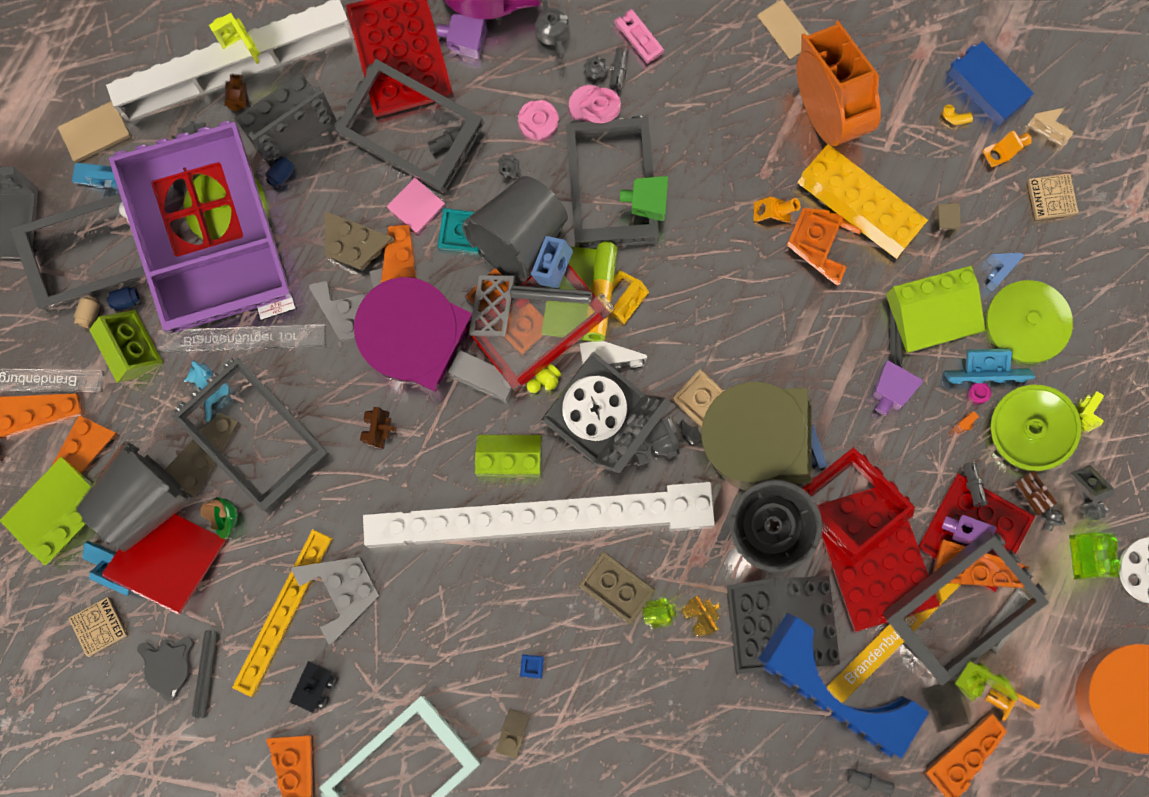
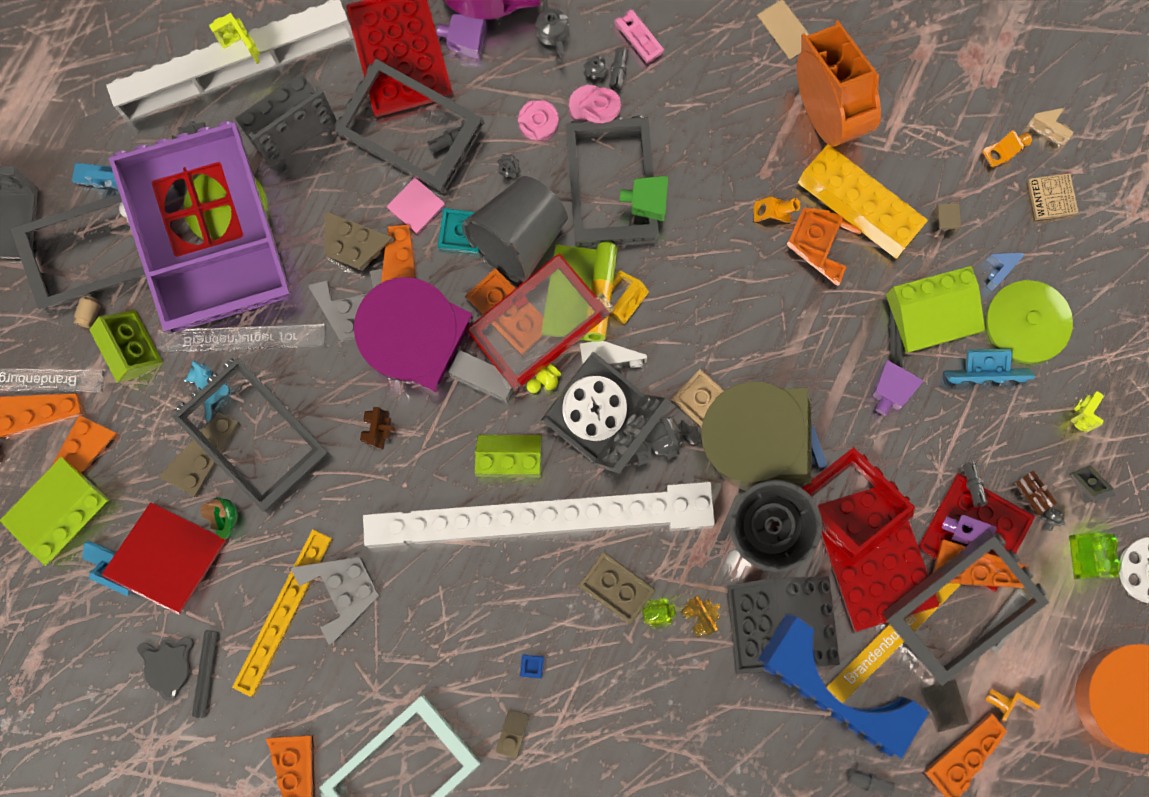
(94, 132): tan tile -> none
(98, 626): tan tile -> none
(123, 298): dark blue brick -> none
(130, 498): dark grey cone -> none
(235, 93): reddish brown hips -> none
(276, 308): white sticker -> none
(279, 172): dark blue brick -> none
(313, 687): black brick -> none
(476, 315): light grey window -> none
(551, 294): dark grey axle -> none
(552, 262): medium blue brick -> none
(953, 117): yellow arm -> none
(966, 423): orange tile -> none
(974, 678): lime bracket -> none
(979, 393): dark pink tile -> none
(990, 83): blue brick -> none
(1035, 428): lime dish -> none
(1093, 510): dark grey plant -> none

